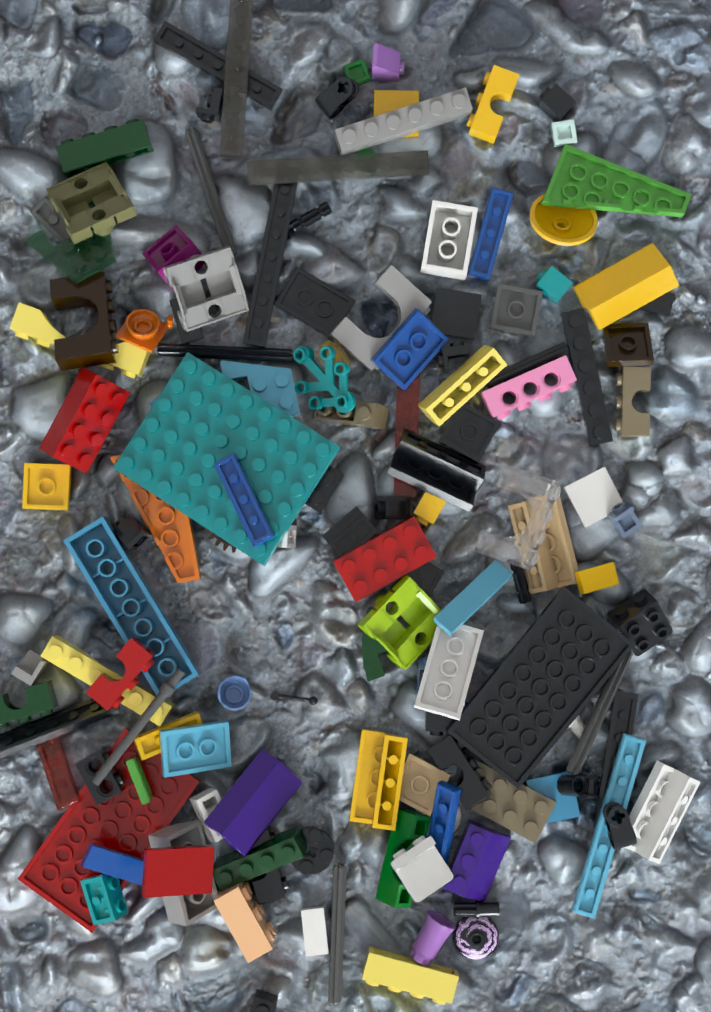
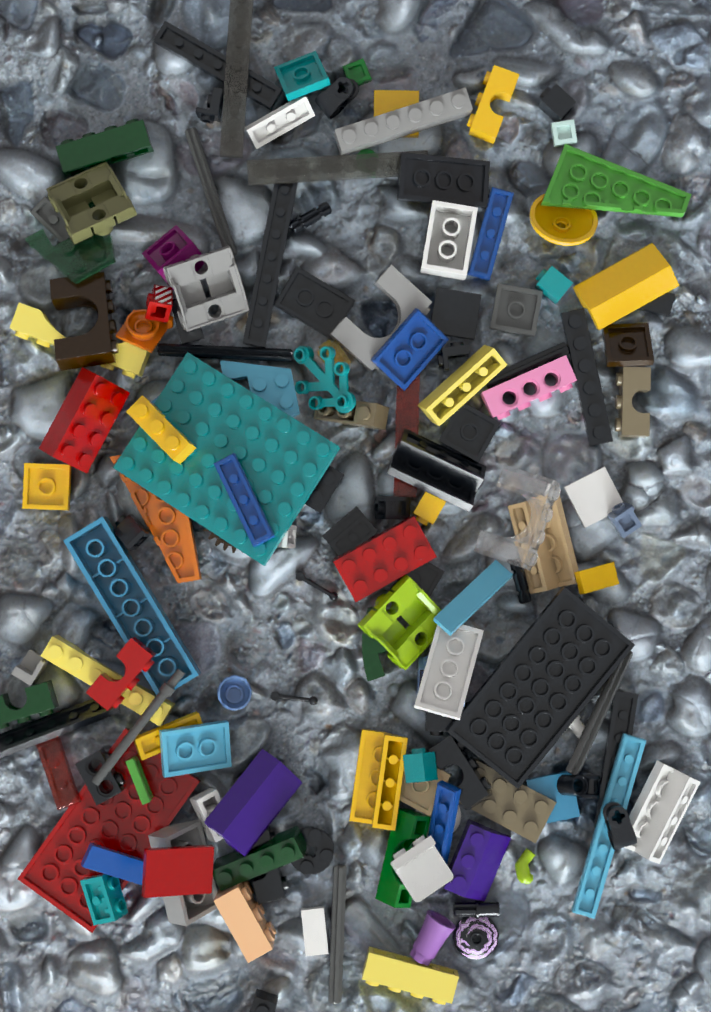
(159, 304): none -> red brick
(160, 429): none -> yellow arch
(279, 121): none -> white plate
(301, 577): none -> black hinge
(302, 76): none -> teal plate
(386, 64): medium lavender slope -> none
(420, 766): none -> teal brick
(443, 179): none -> black plate
(522, 867): none -> lime arm
(641, 621): black bracket -> none

